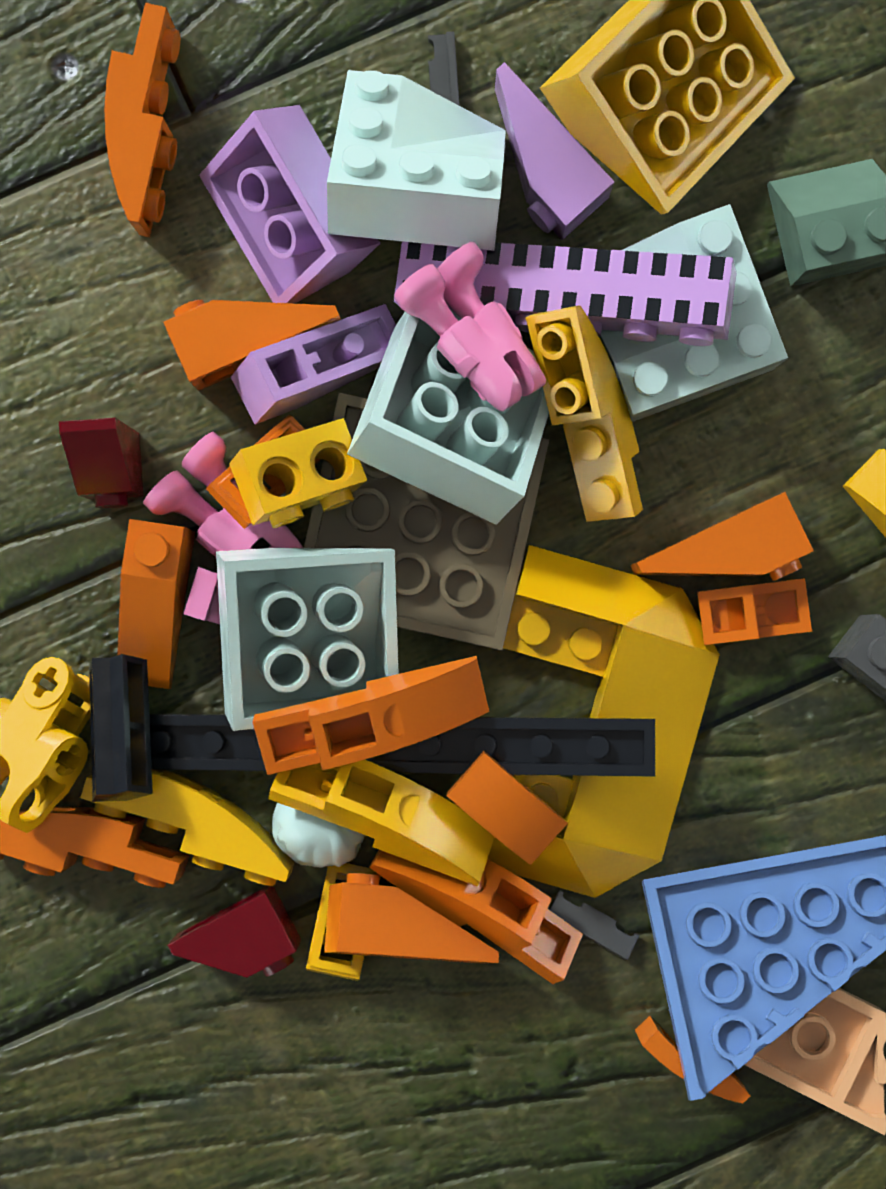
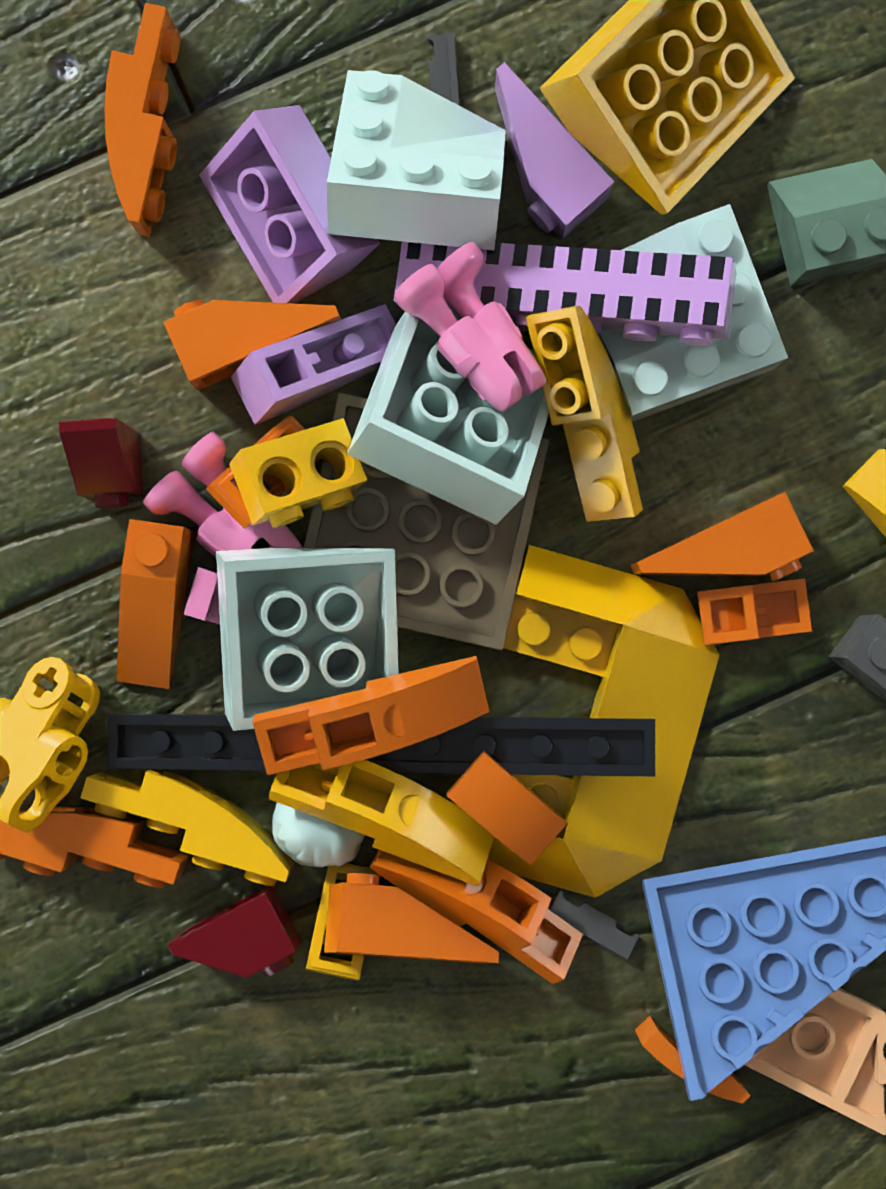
(120, 728): black piece -> none

